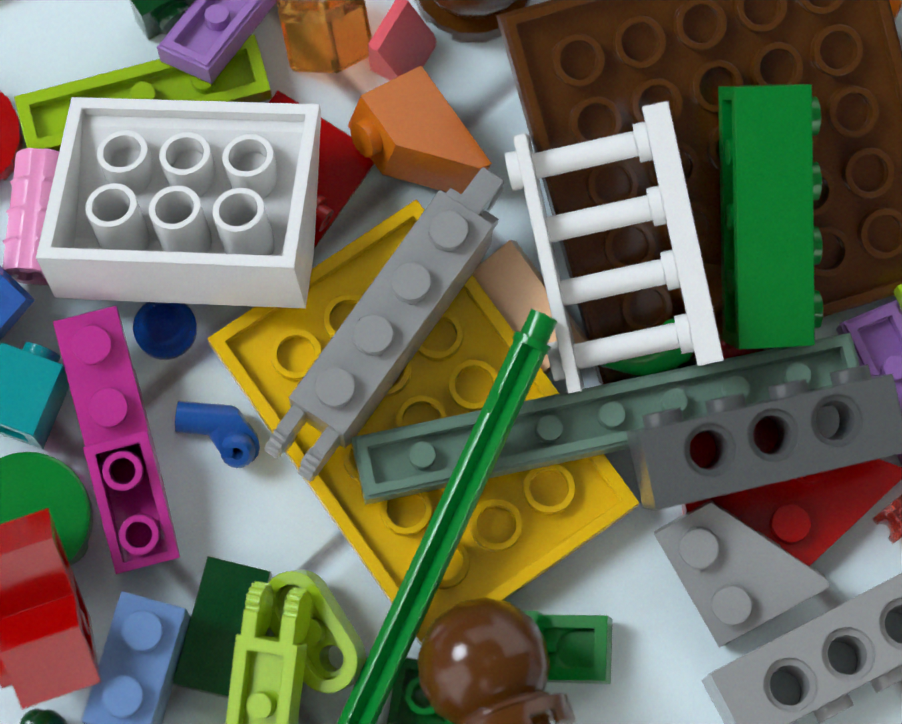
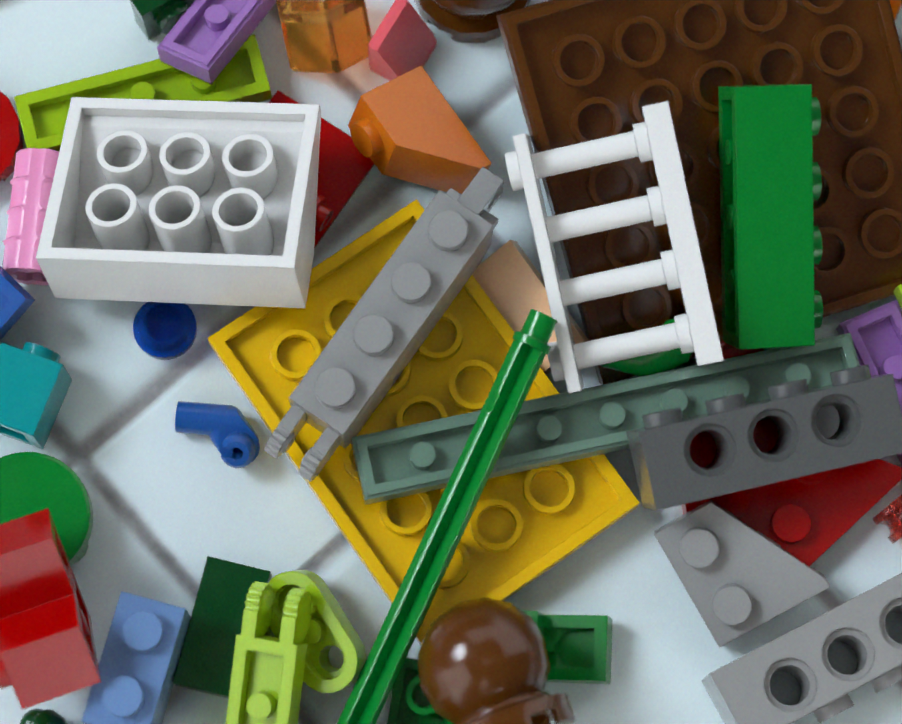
(117, 440): dark pink slope -> none

